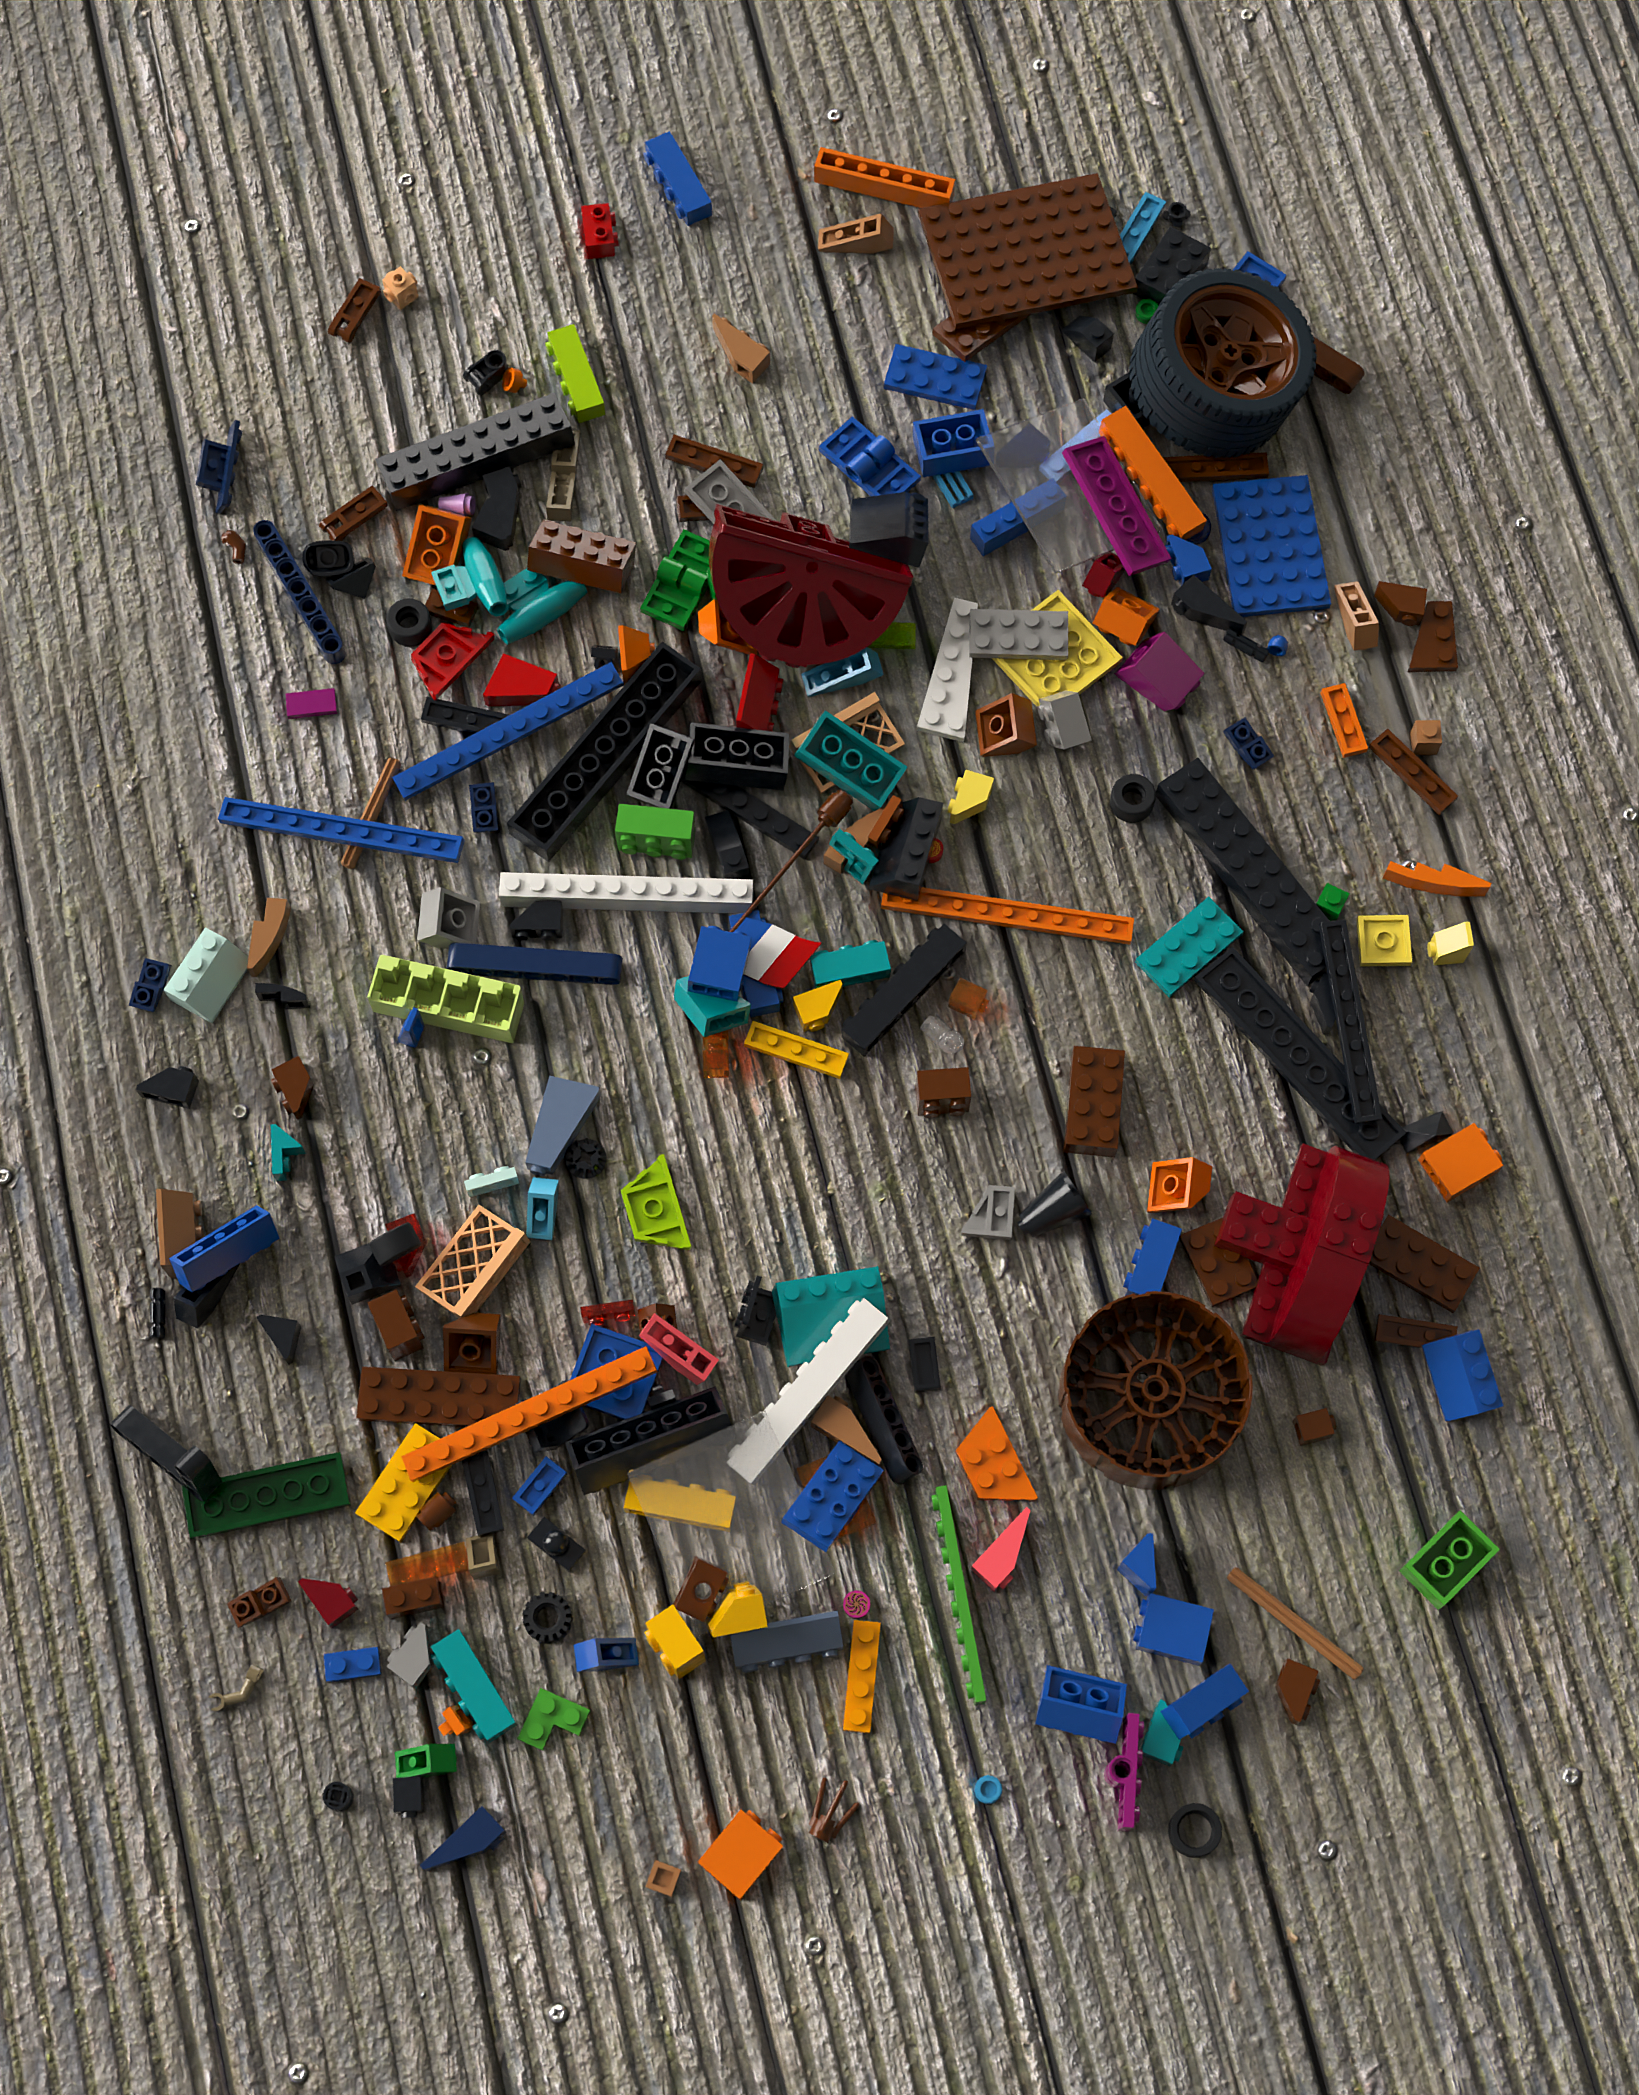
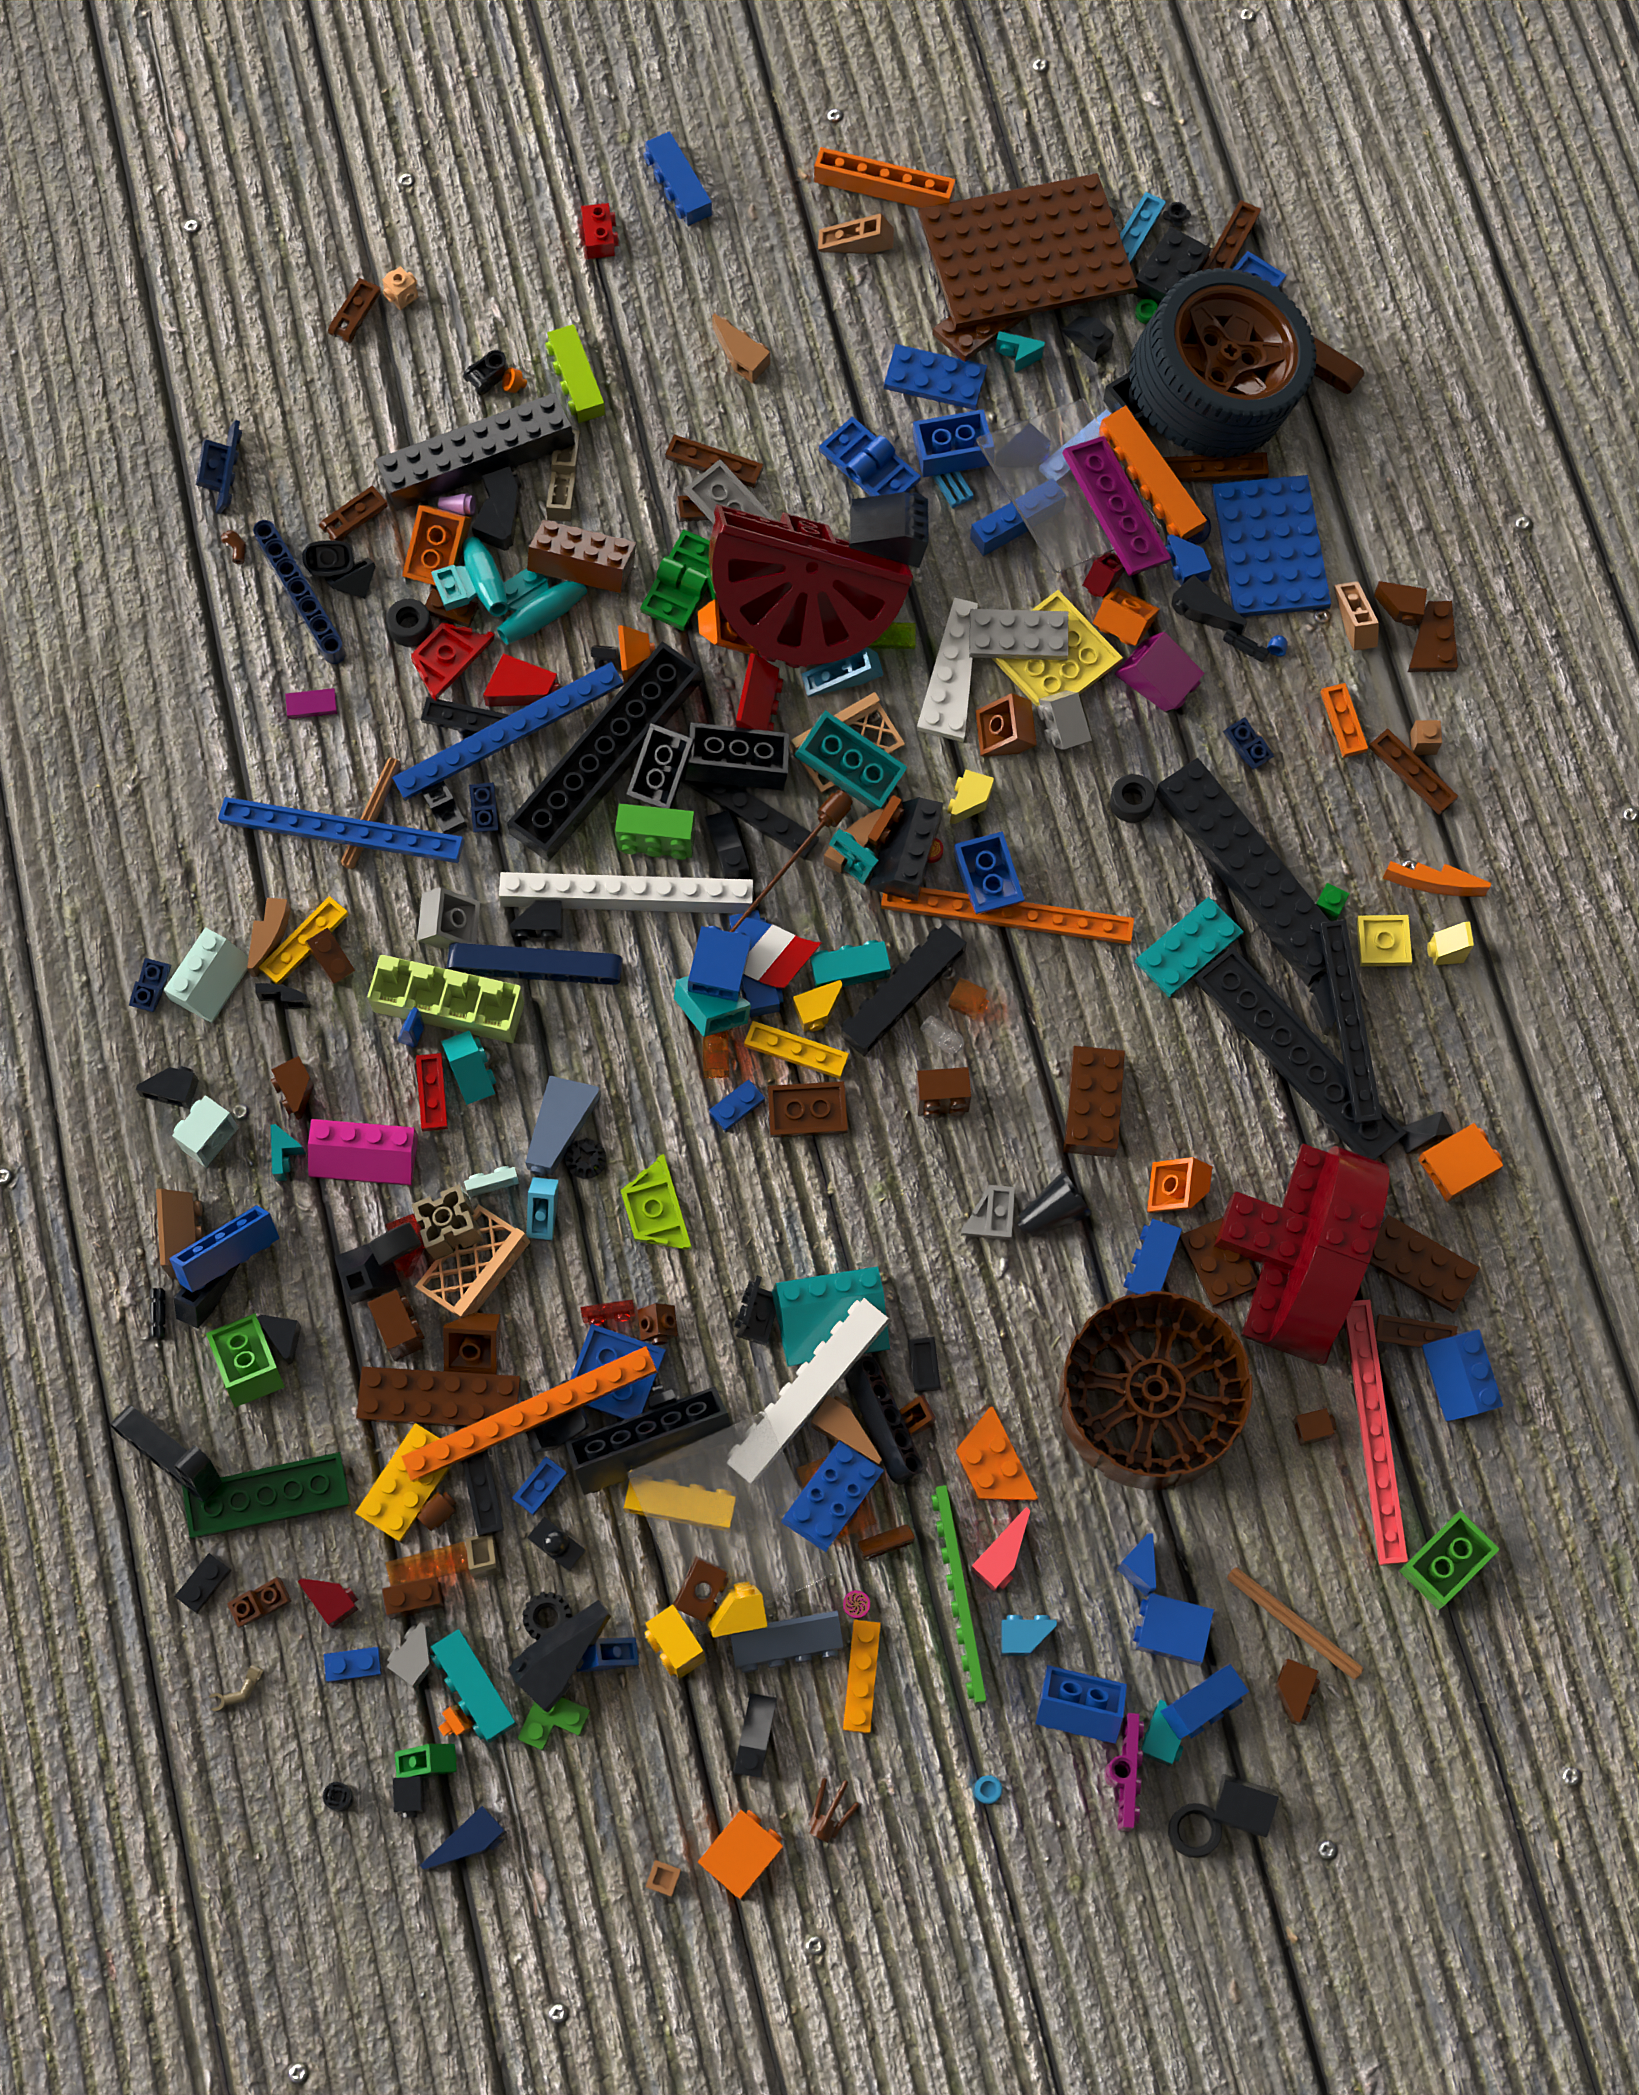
(202, 1583): none -> black plate
(205, 1130): none -> light aqua brick
(245, 1360): none -> bright green slope
(293, 949): none -> yellow plate
(329, 956): none -> reddish brown brick
(361, 1152): none -> dark pink slope
(431, 1092): none -> red plate
(444, 808): none -> black slope
(447, 1222): none -> dark tan brick
(467, 1062): none -> teal brick
(550, 1661): none -> black wedge
(678, 1350): coral slope -> none
(736, 1105): none -> blue plate
(755, 1737): none -> black slope
(807, 1109): none -> reddish brown plate
(886, 1542): none -> reddish brown slope
(918, 1415): none -> reddish brown slope
(988, 872): none -> blue slope
(1023, 1636): none -> dark azure slope
(1025, 349): none -> teal slope
(1233, 236): none -> reddish brown plate
(1245, 1805): none -> black slope
(1375, 1435): none -> coral plate

